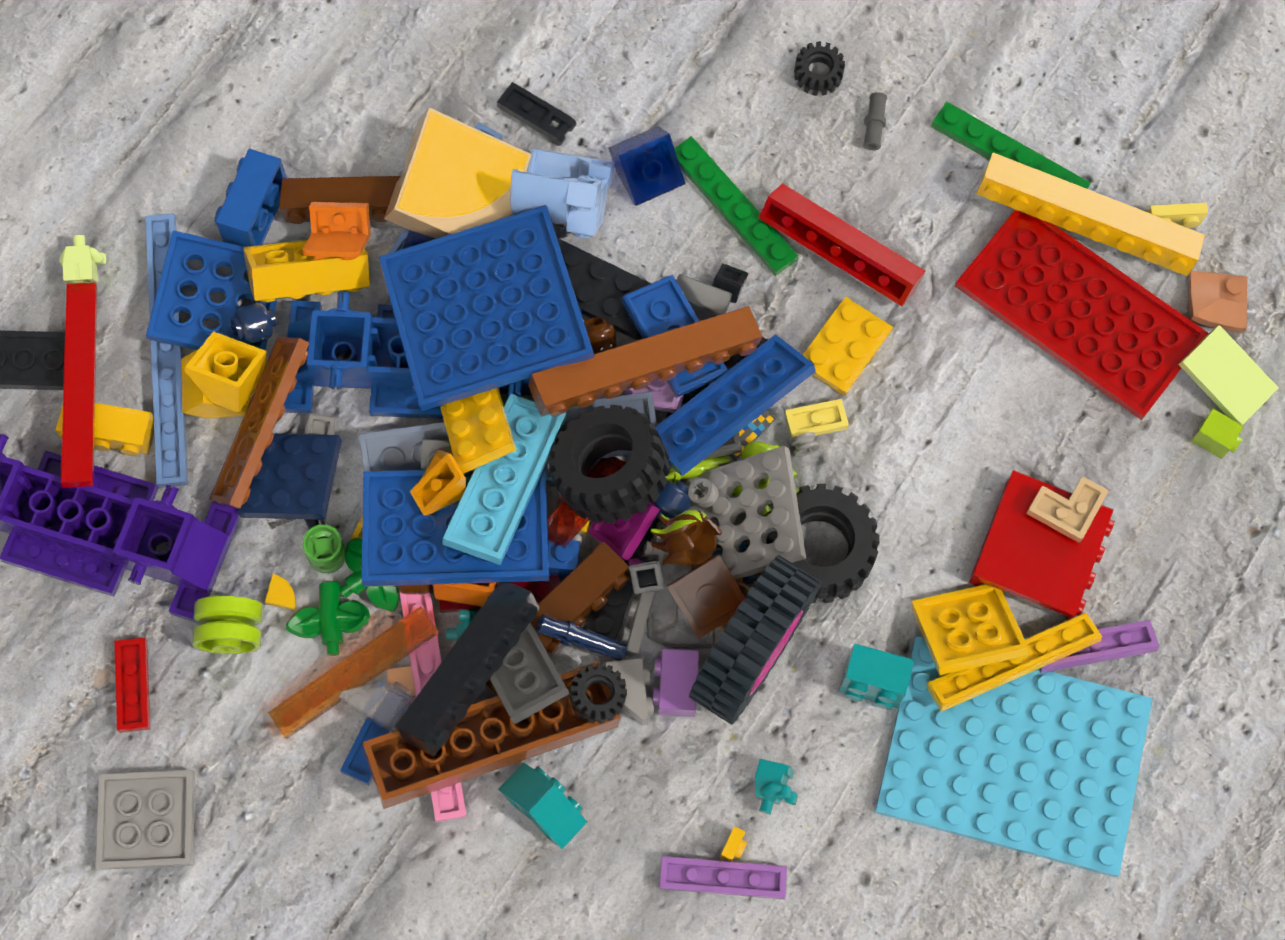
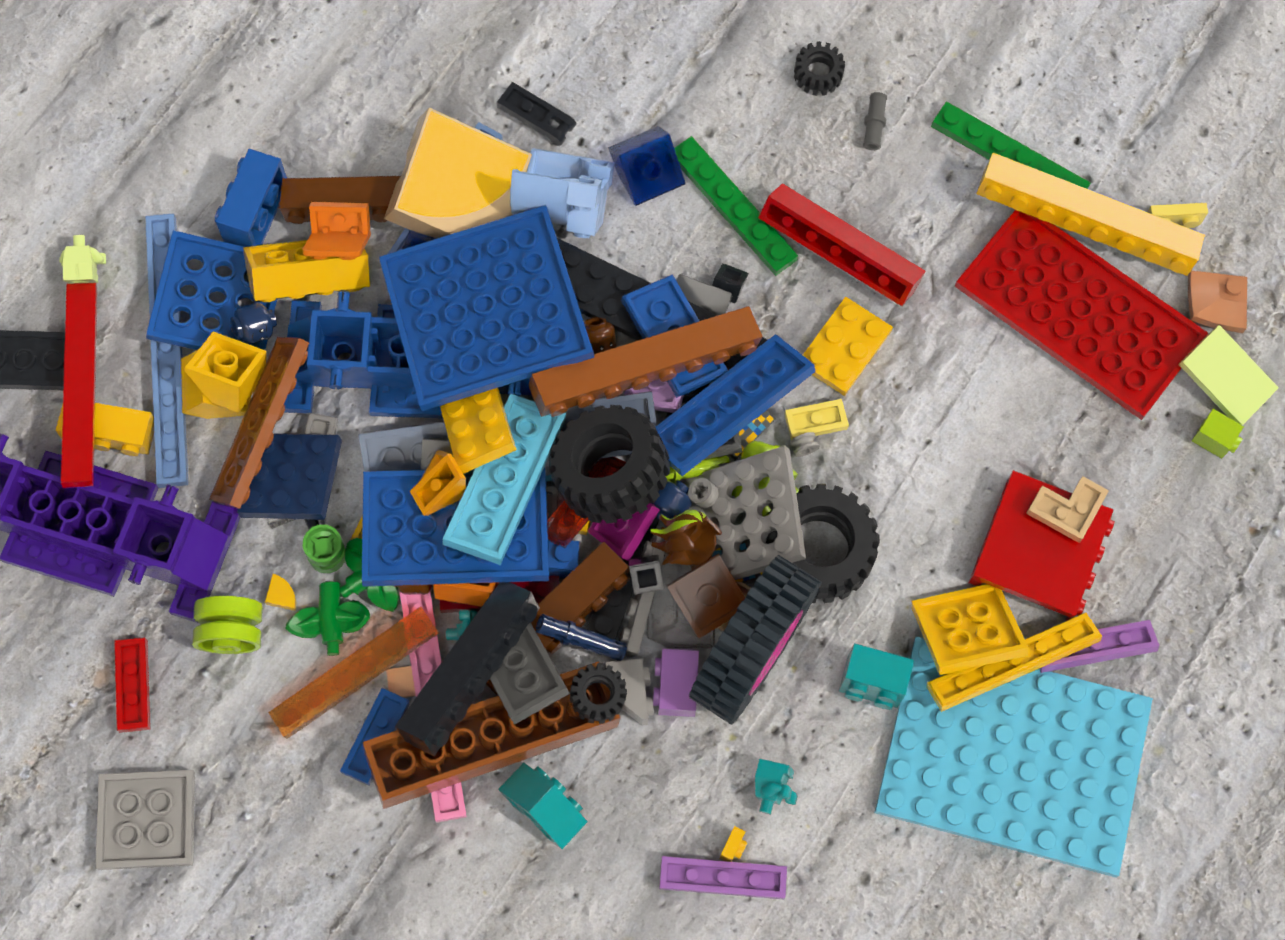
(379, 702): clear slope -> none

